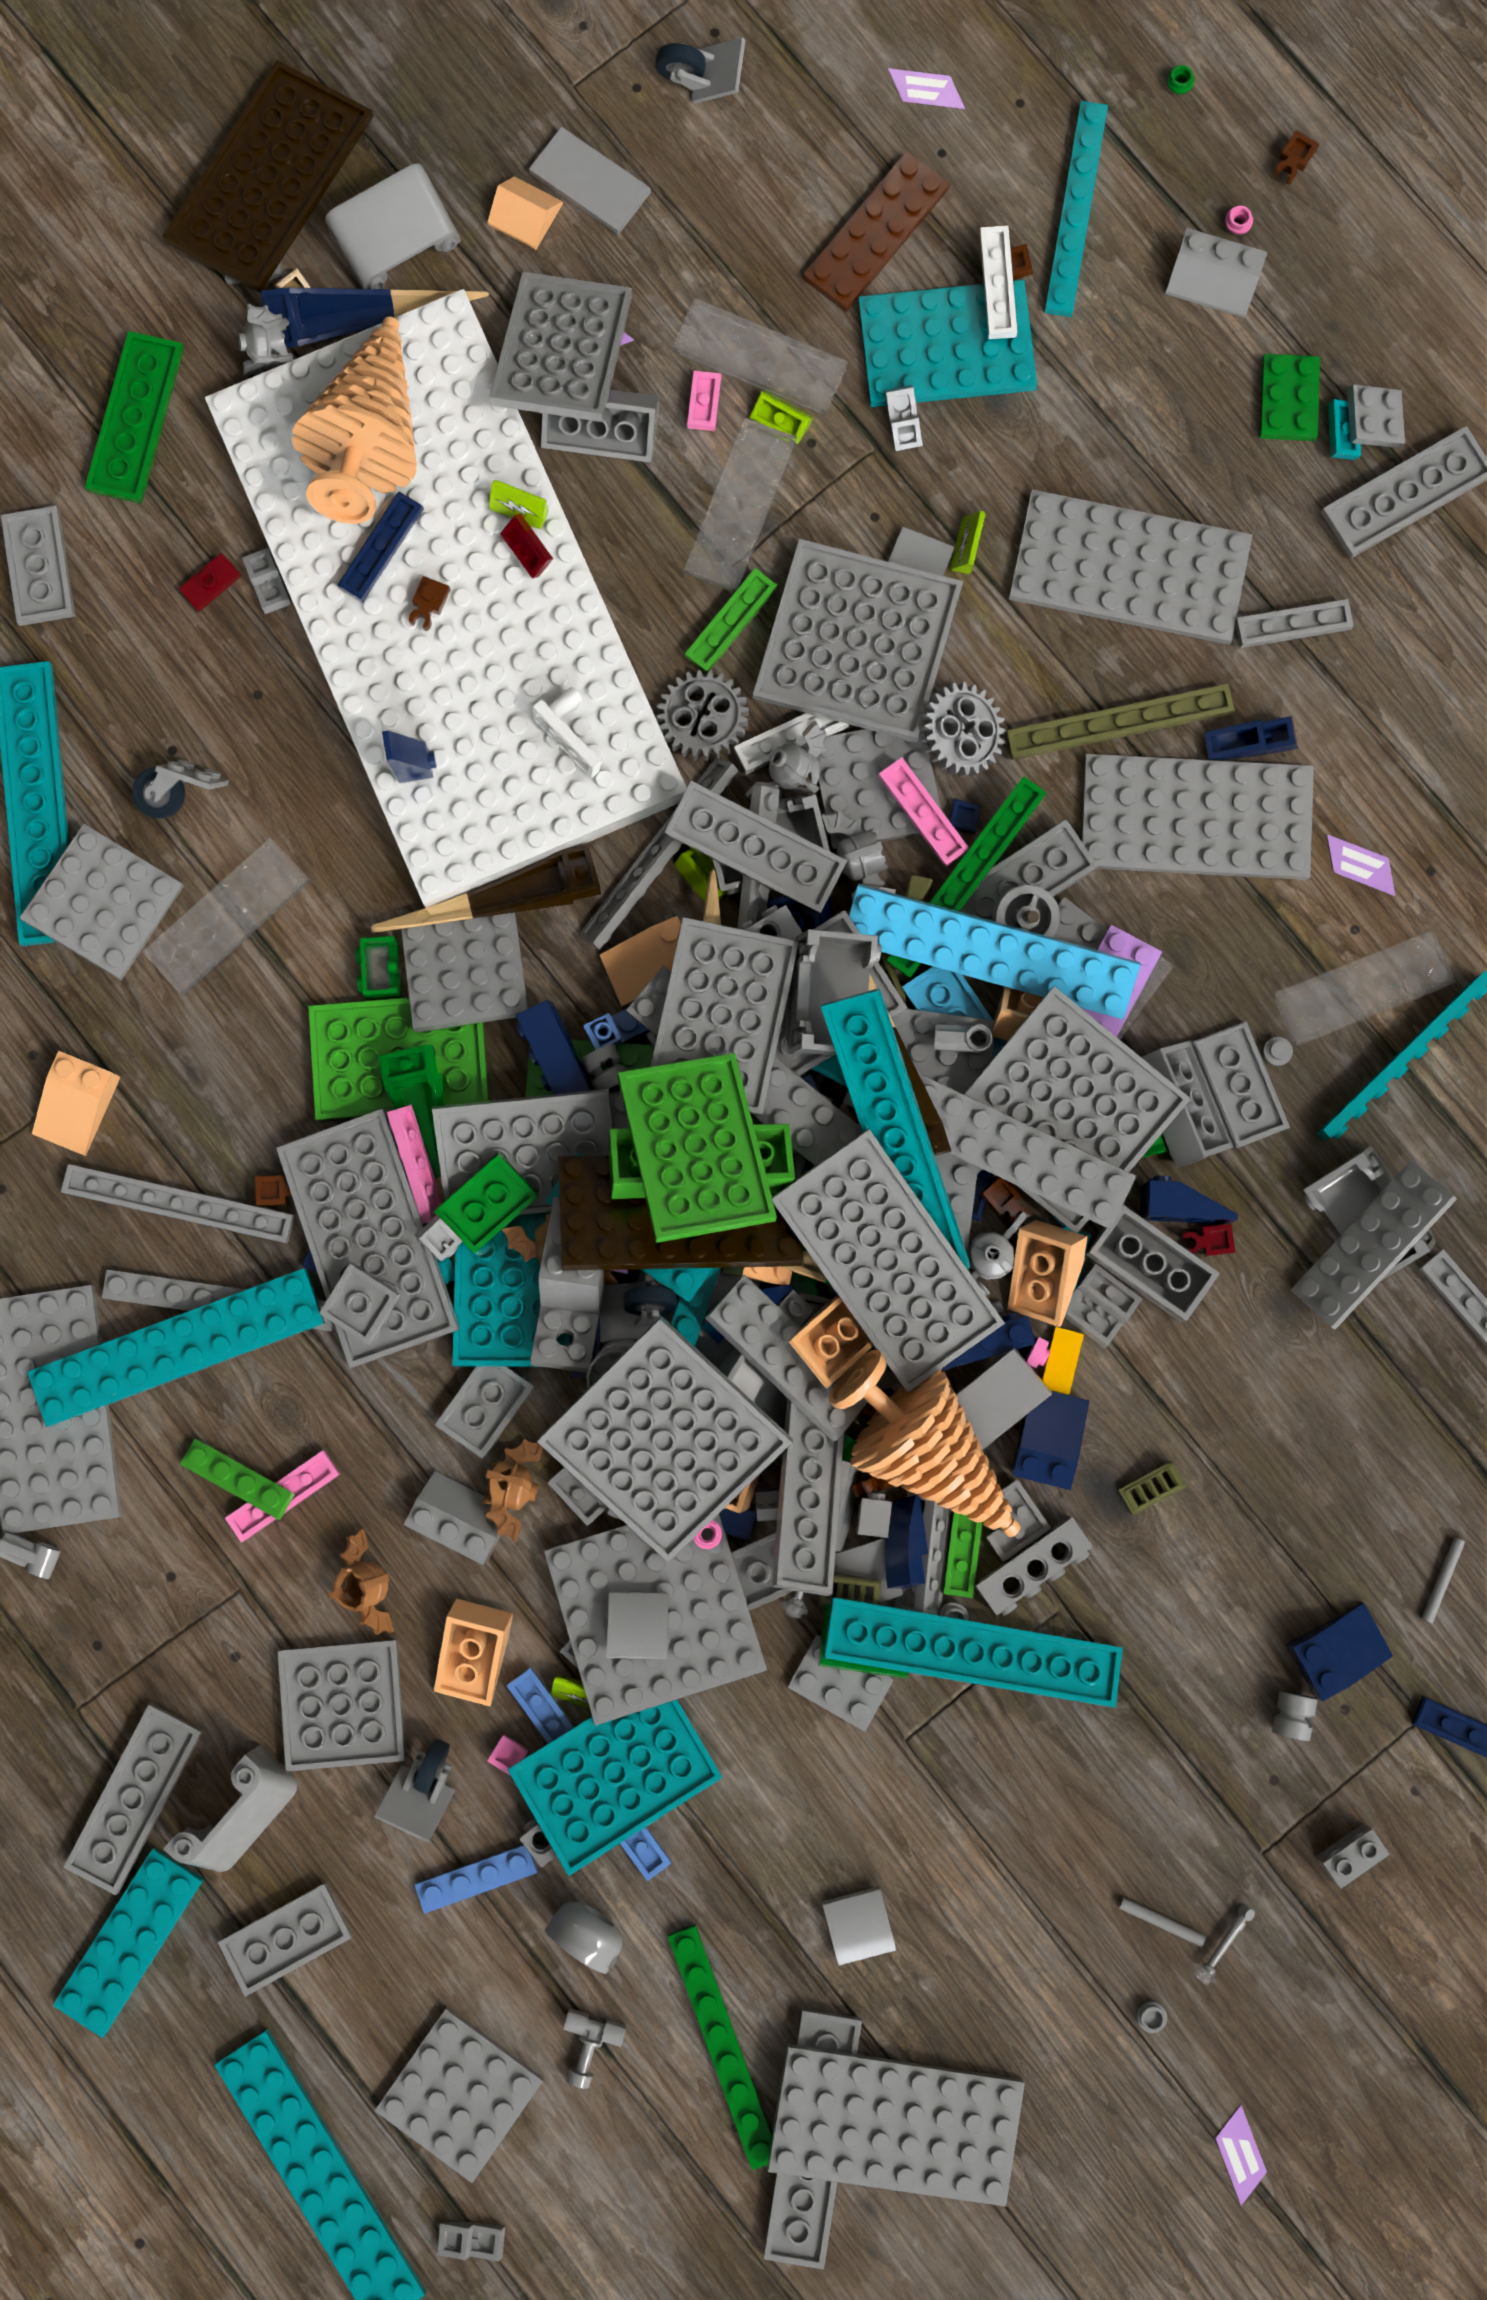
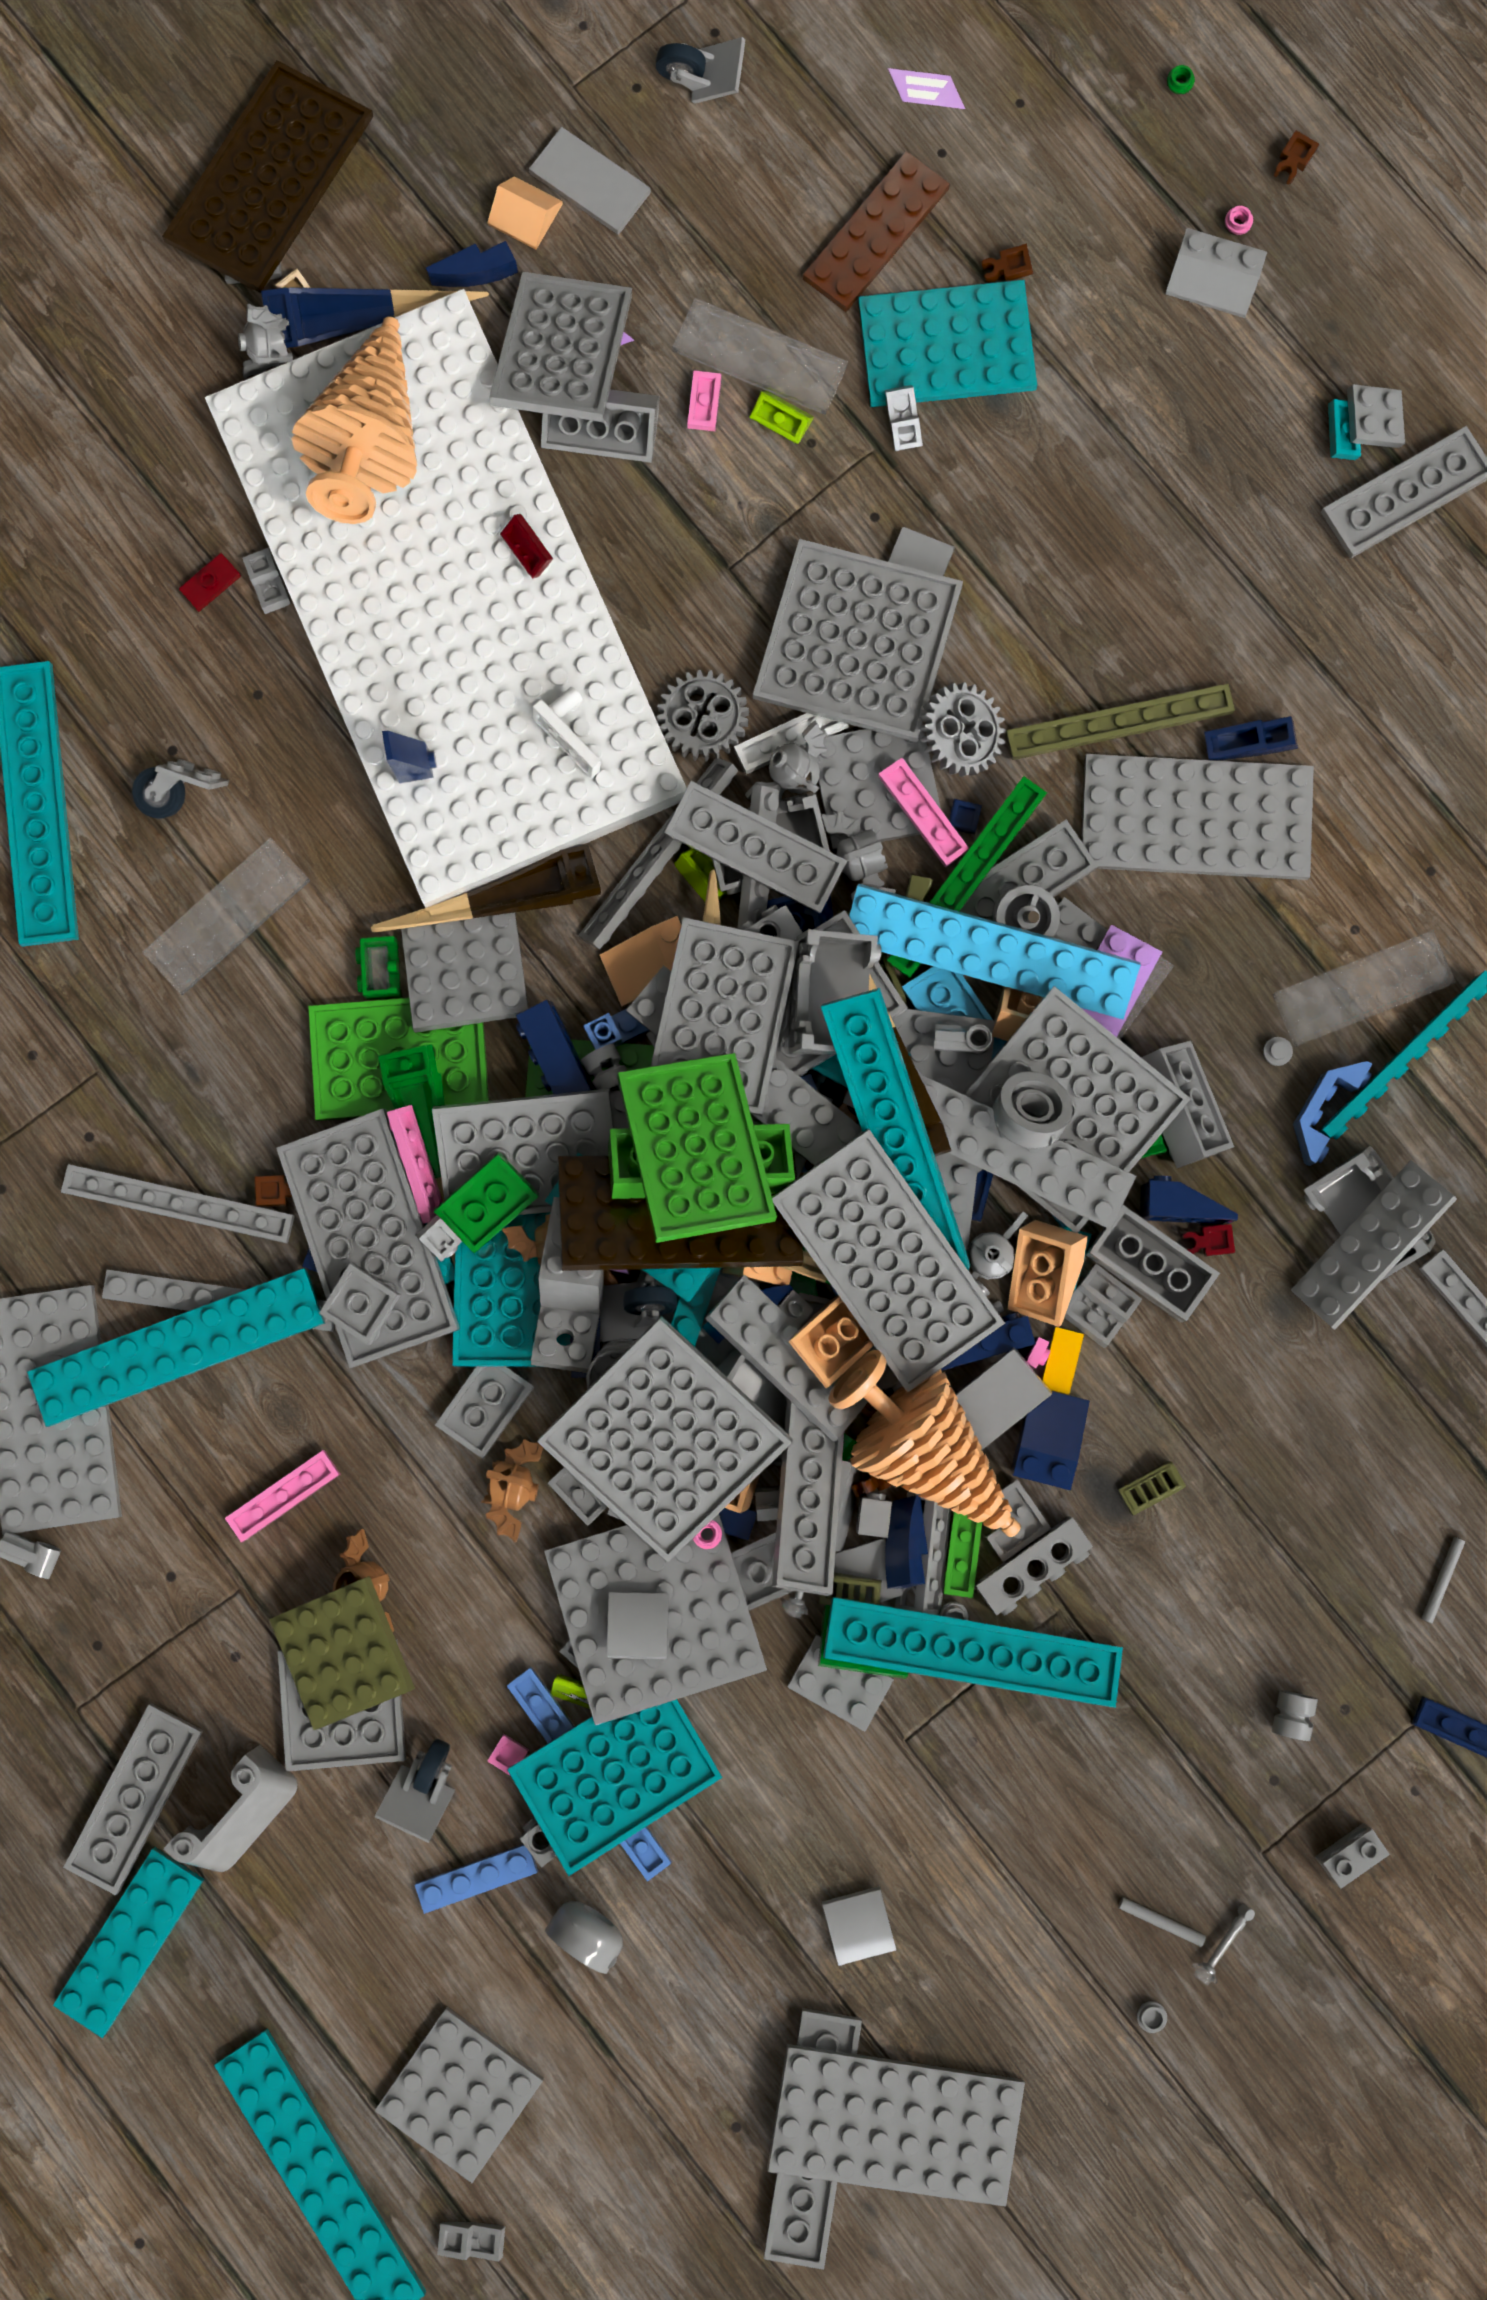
(37, 565): light grey plate -> none
(73, 1102): light nougat slope -> none
(102, 902): light grey plate -> none
(134, 417): green plate -> none
(237, 1479): bright green plate -> none
(285, 1939): light grey plate -> none
(342, 1653): none -> olive plate
(380, 546): dark blue tile -> none
(390, 225): light grey windscreen -> none
(429, 599): reddish brown plate -> none
(454, 1518): light grey slope -> none
(472, 1651): light nougat slope -> none
(473, 268): none -> dark blue slope
(513, 501): lime slope -> none
(592, 2035): light grey bar -> none
(722, 2044): green plate -> none
(731, 621): bright green plate -> none
(740, 505): clear plate -> none
(967, 542): lime slope -> none
(998, 282): white plate -> none
(1002, 1198): reddish brown plate -> none
(1037, 1095): none -> light grey piece
(1076, 209): teal plate -> none
(1130, 567): light grey plate -> none
(1240, 1085): light grey tile -> none
(1241, 2155): lavender sticker -> none
(1289, 397): green plate -> none
(1294, 623): light grey plate -> none
(1310, 1141): none -> medium blue slope
(1339, 1652): dark blue slope -> none
(1361, 865): lavender sticker -> none

